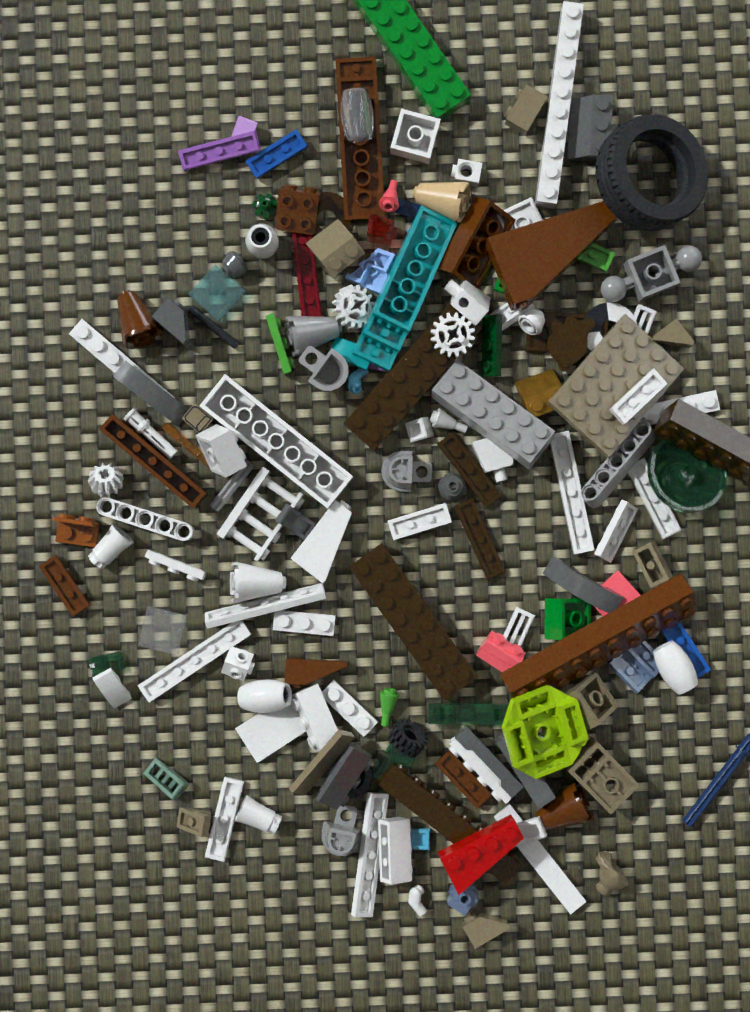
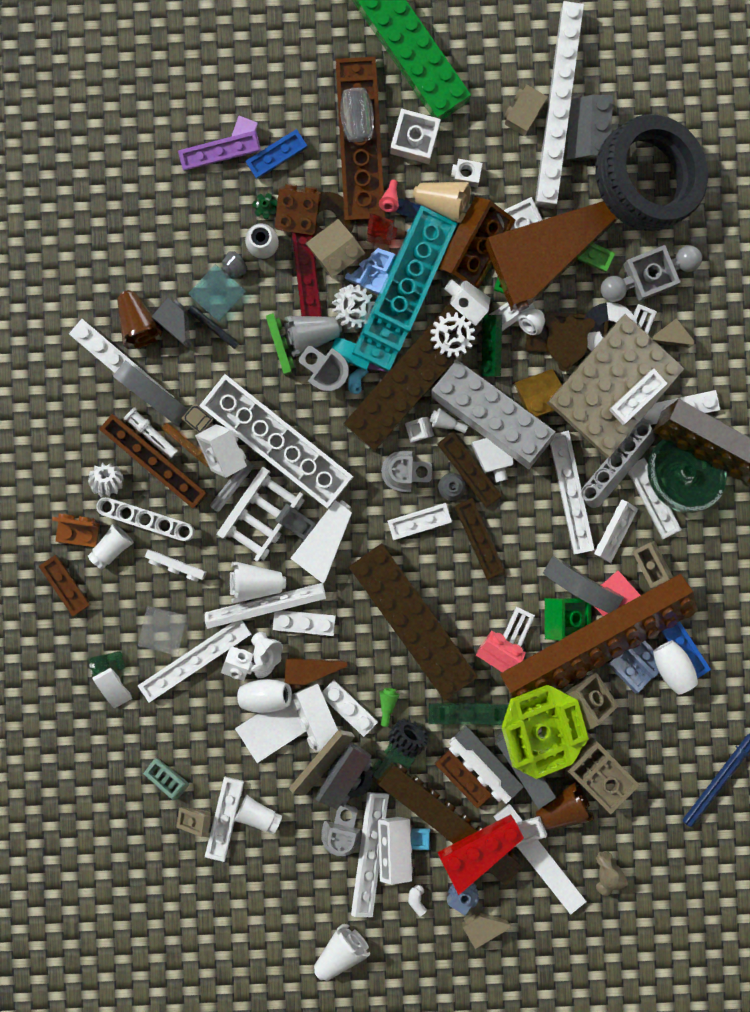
(266, 654): none -> white hair
(341, 953): none -> white cone

